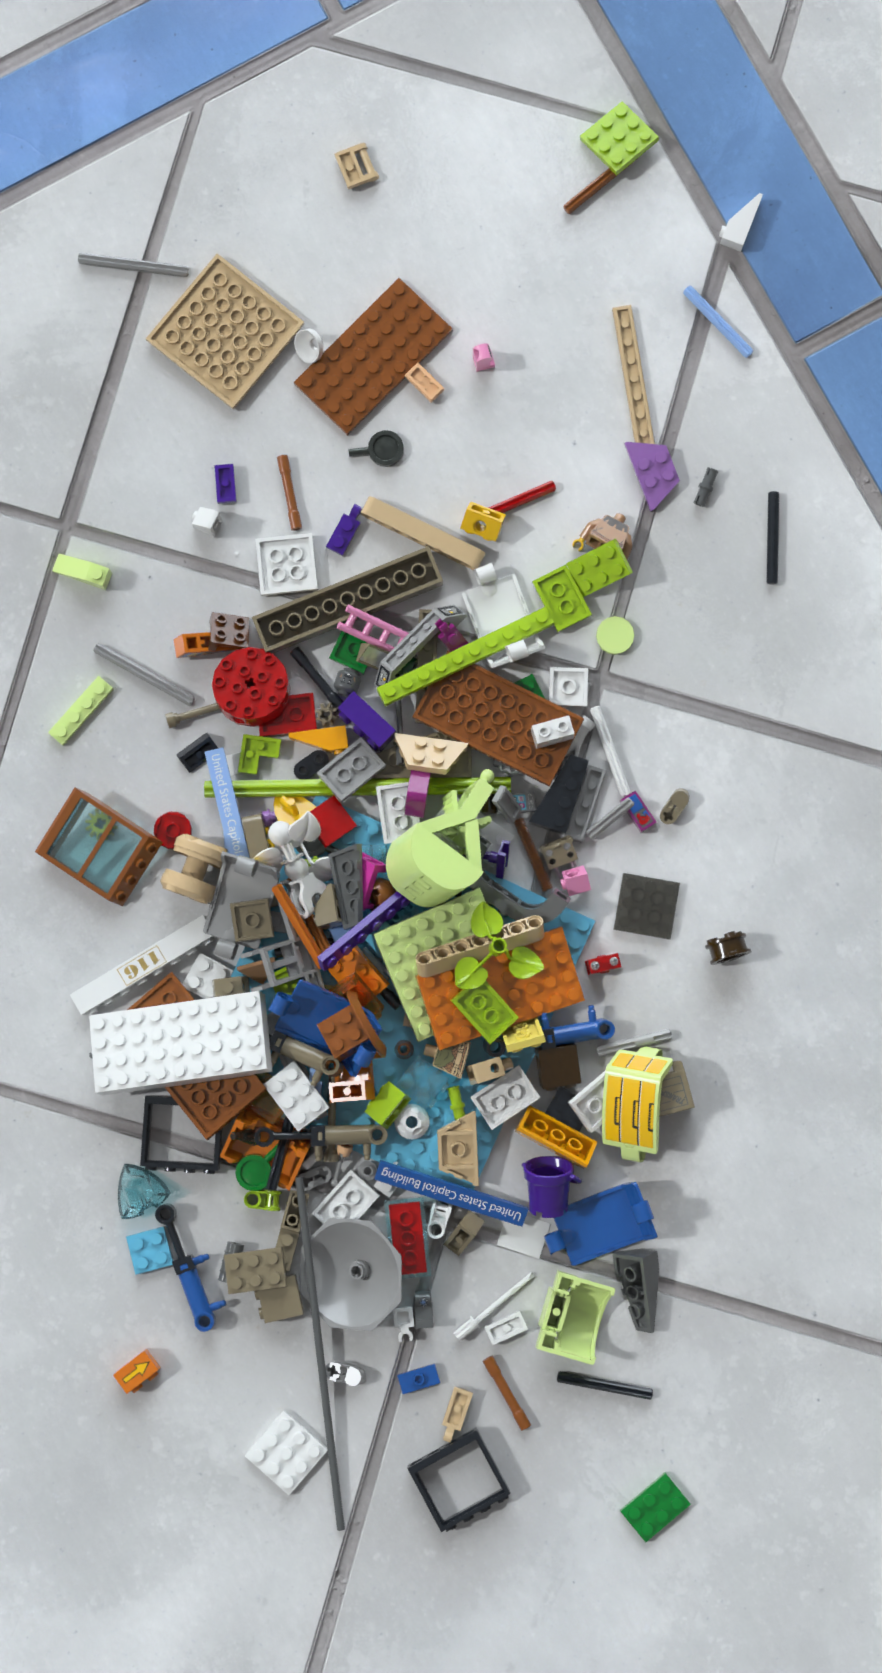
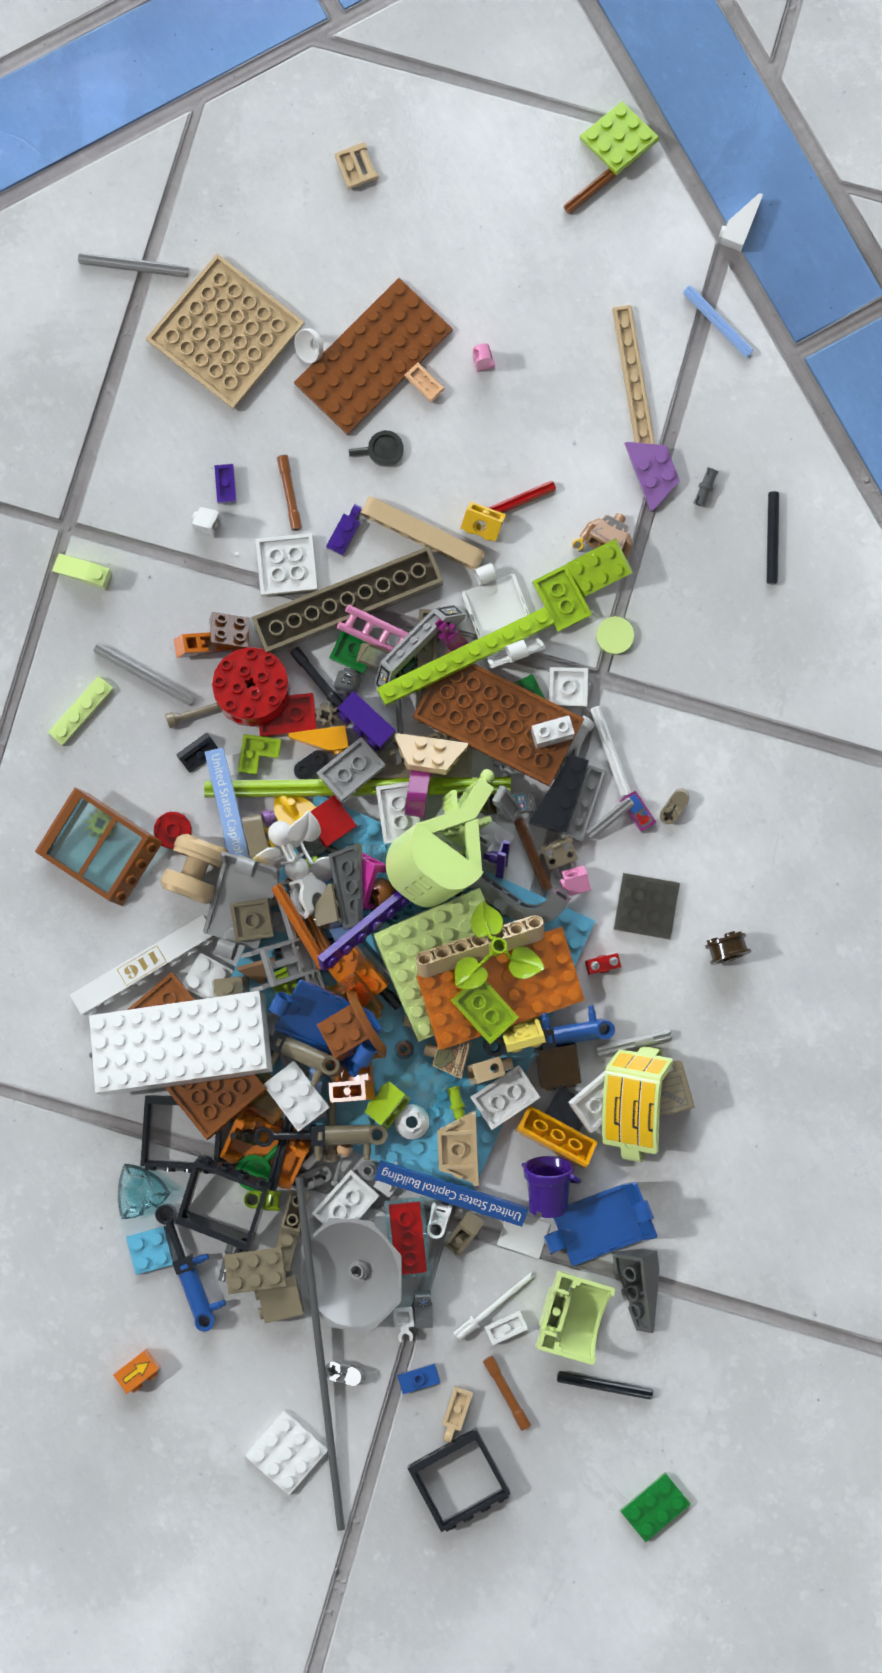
(210, 1227): none -> black window

